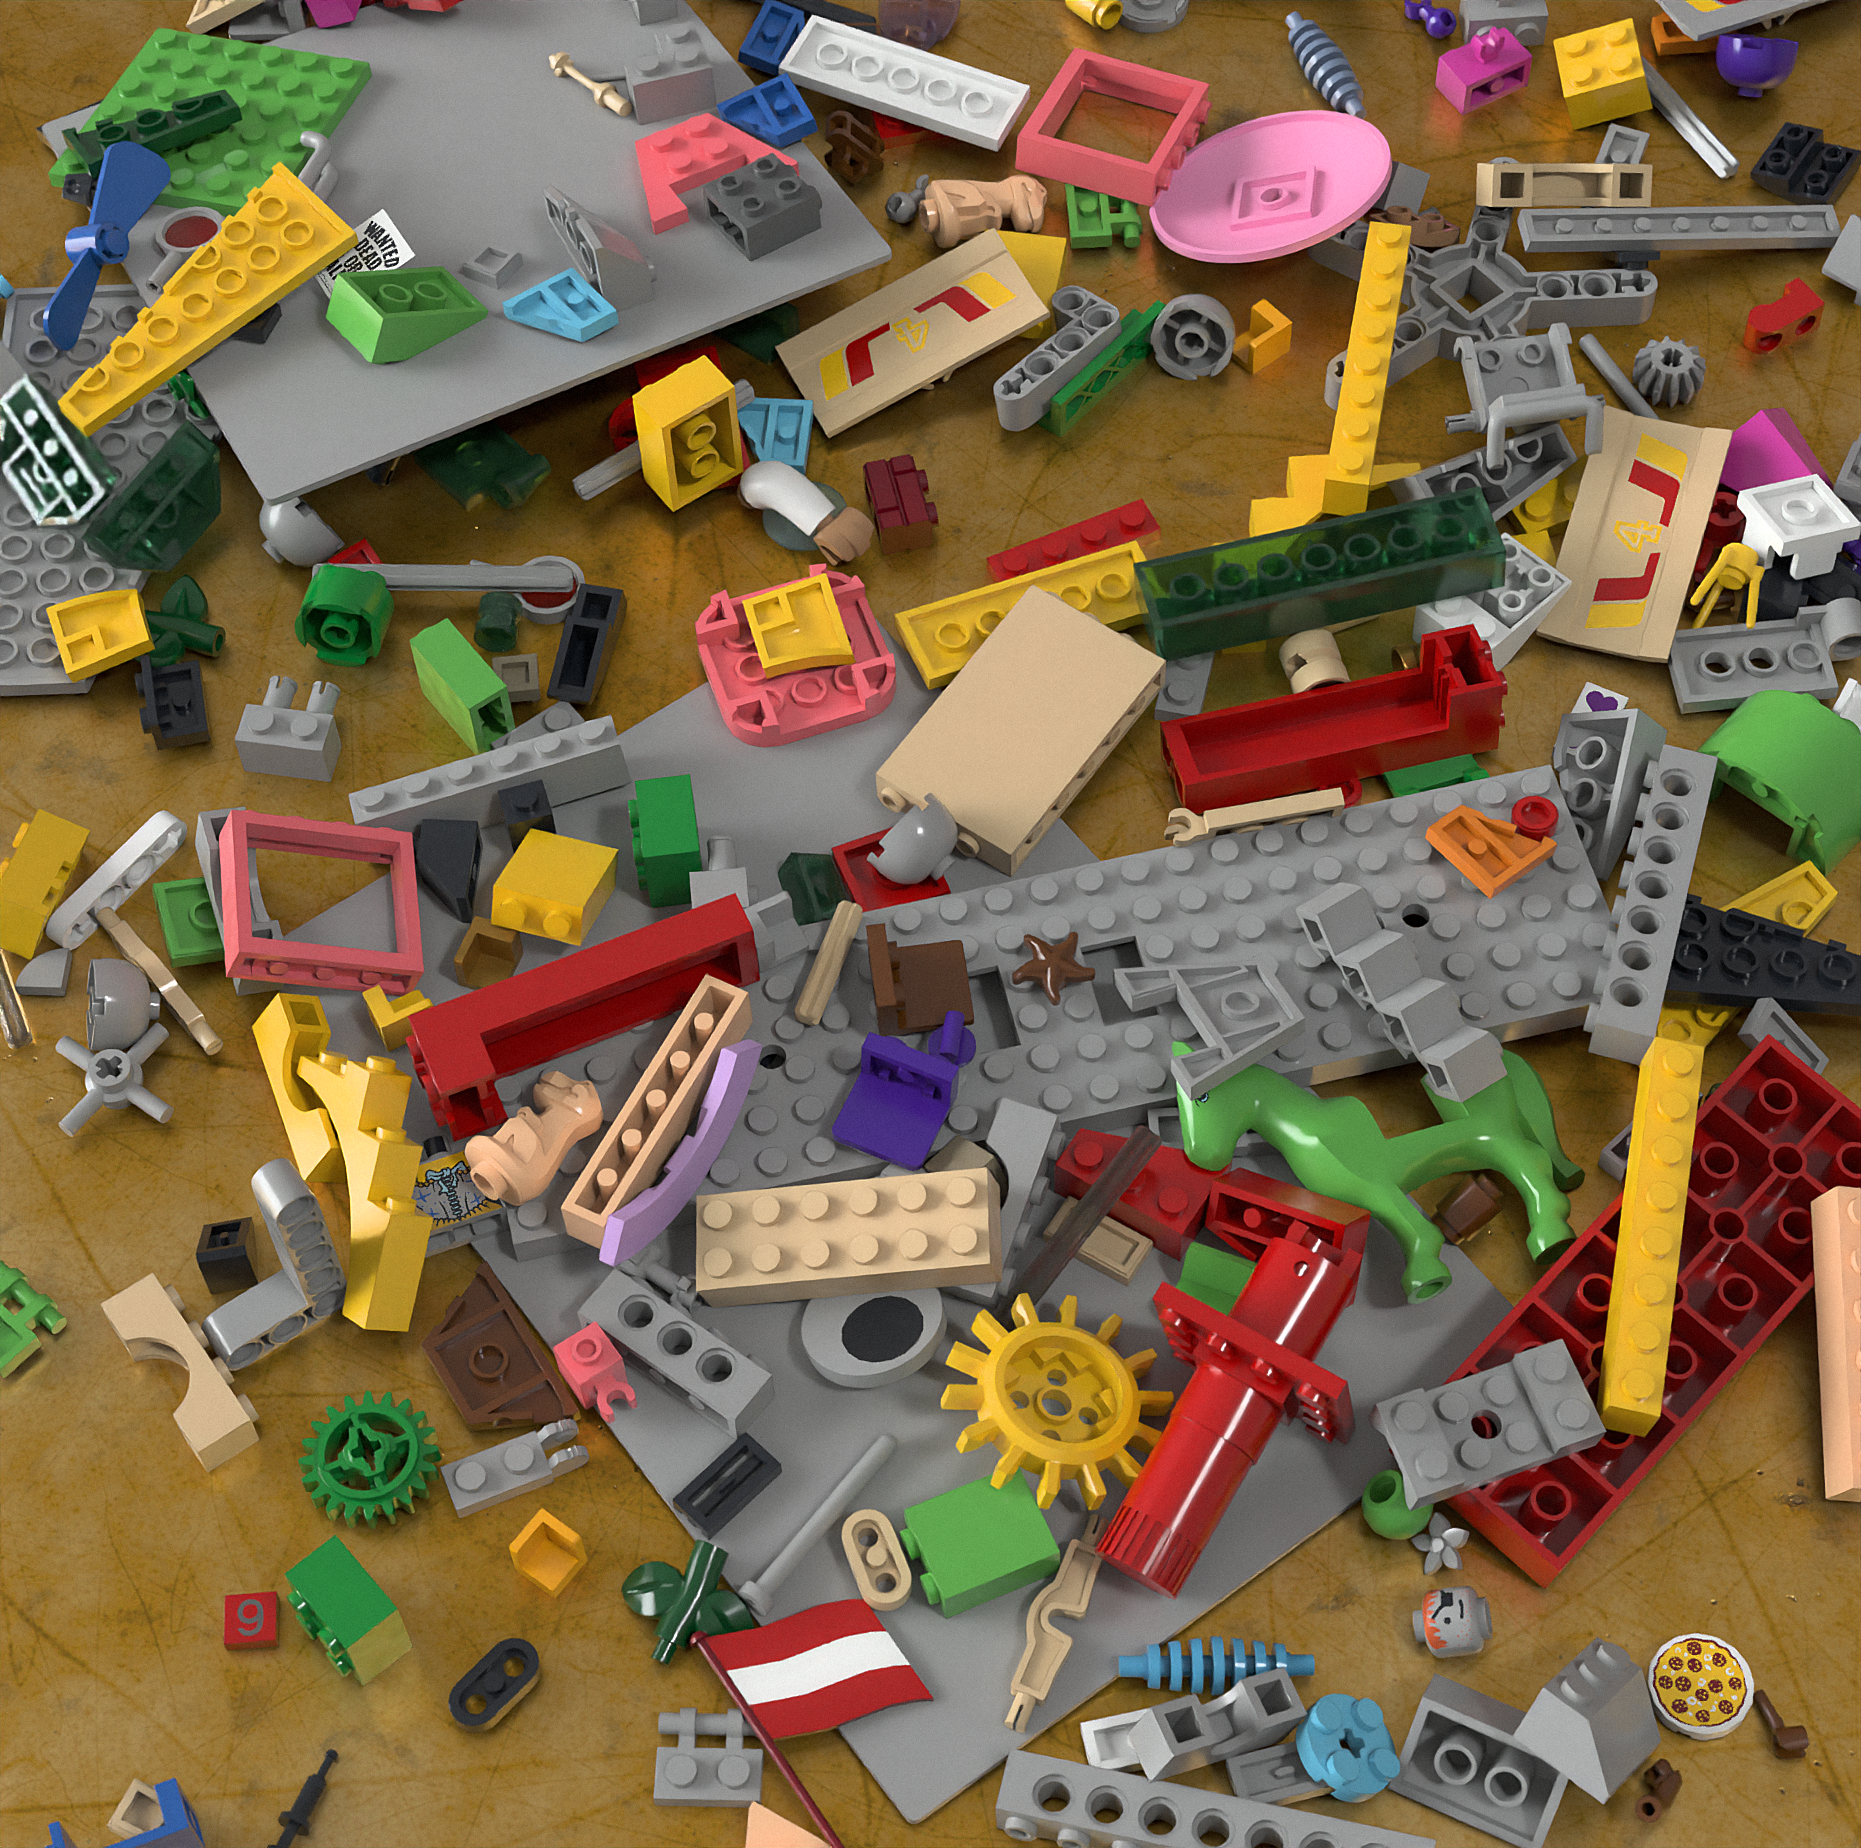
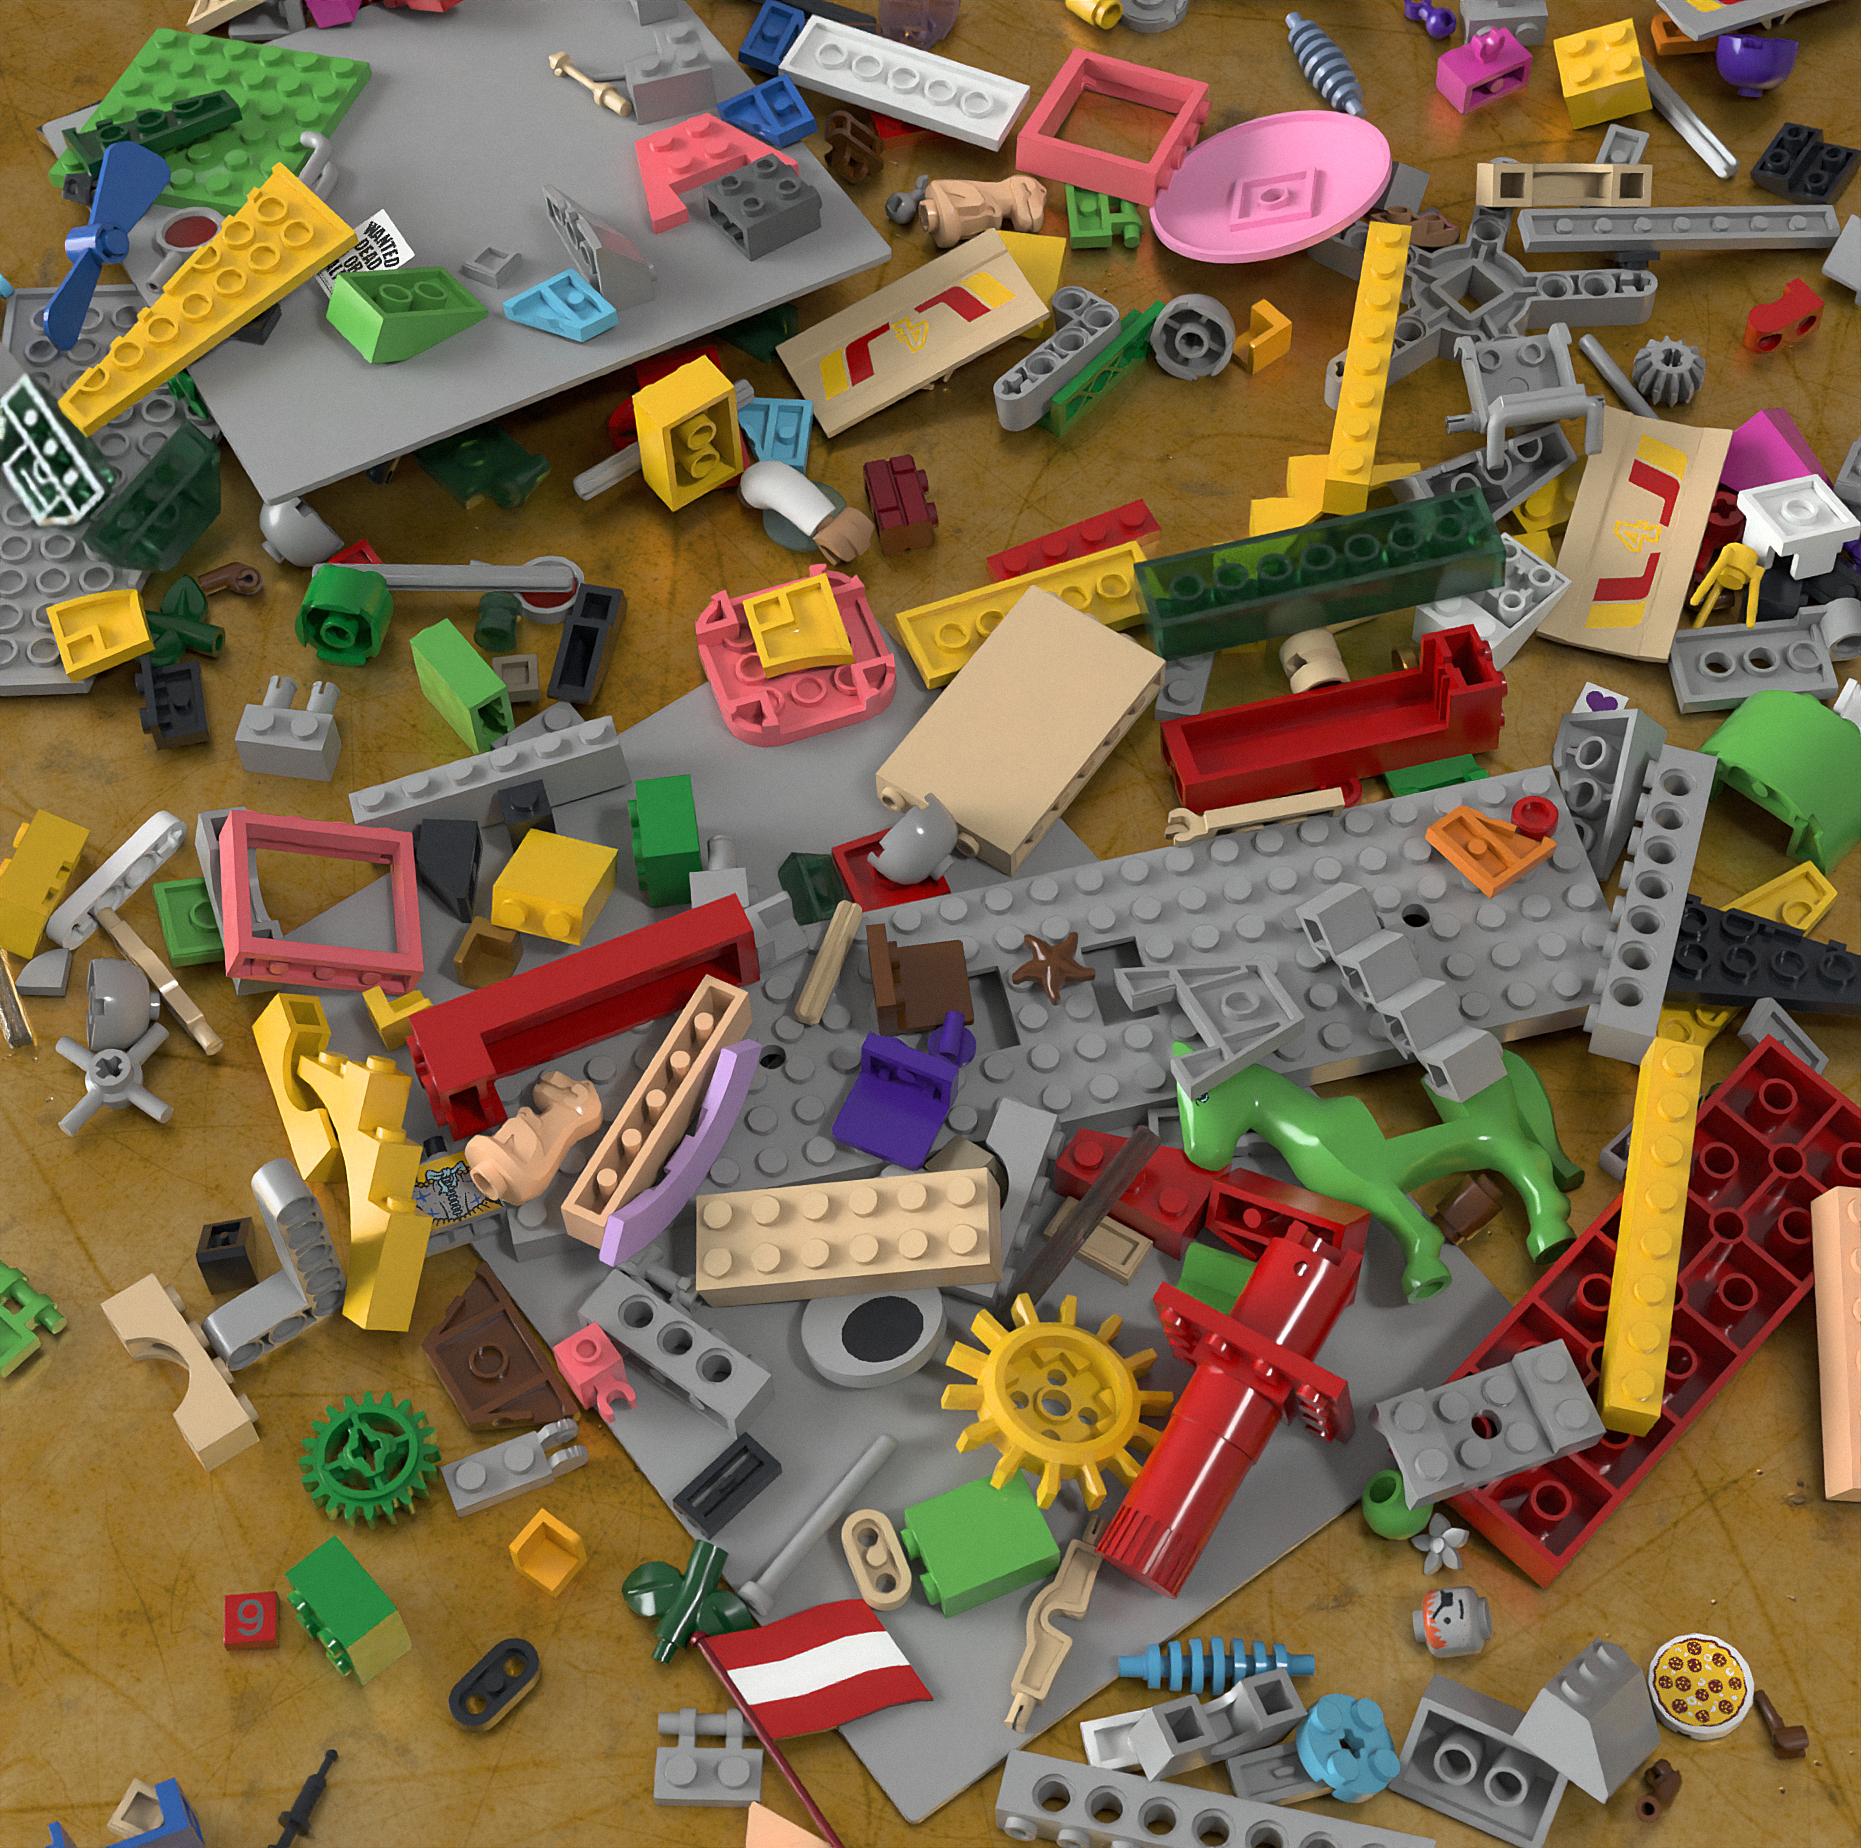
(232, 576): none -> reddish brown arm

